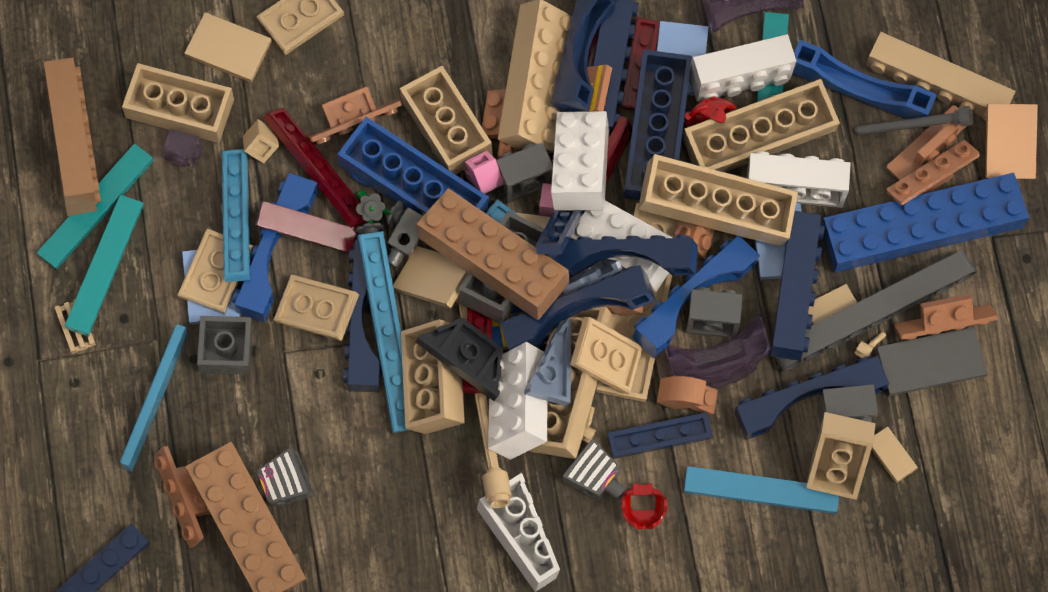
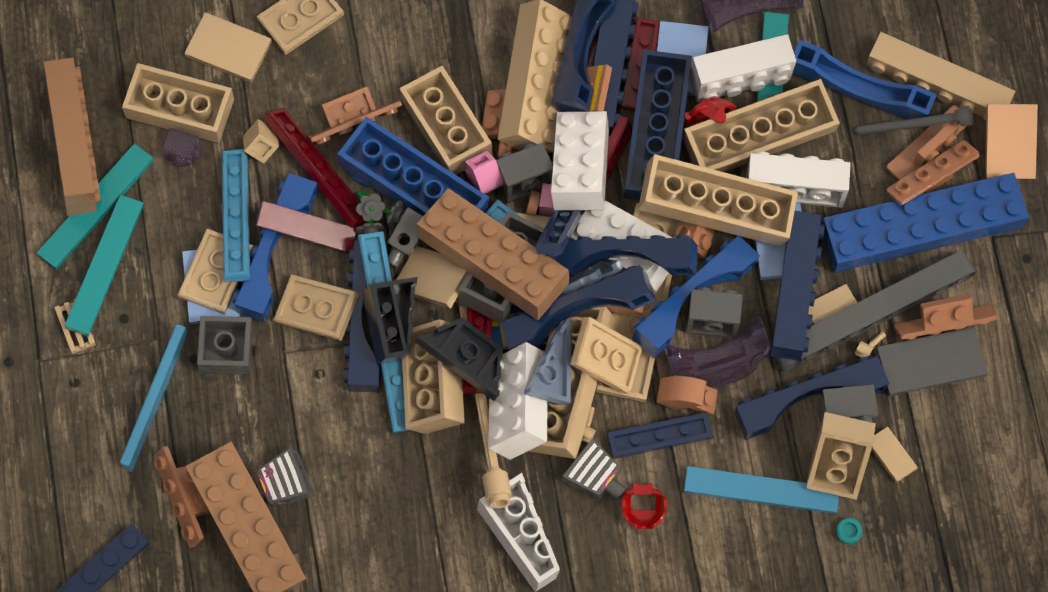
(389, 318): none -> black wedge
(533, 203): none -> nougat tile
(849, 531): none -> teal tile

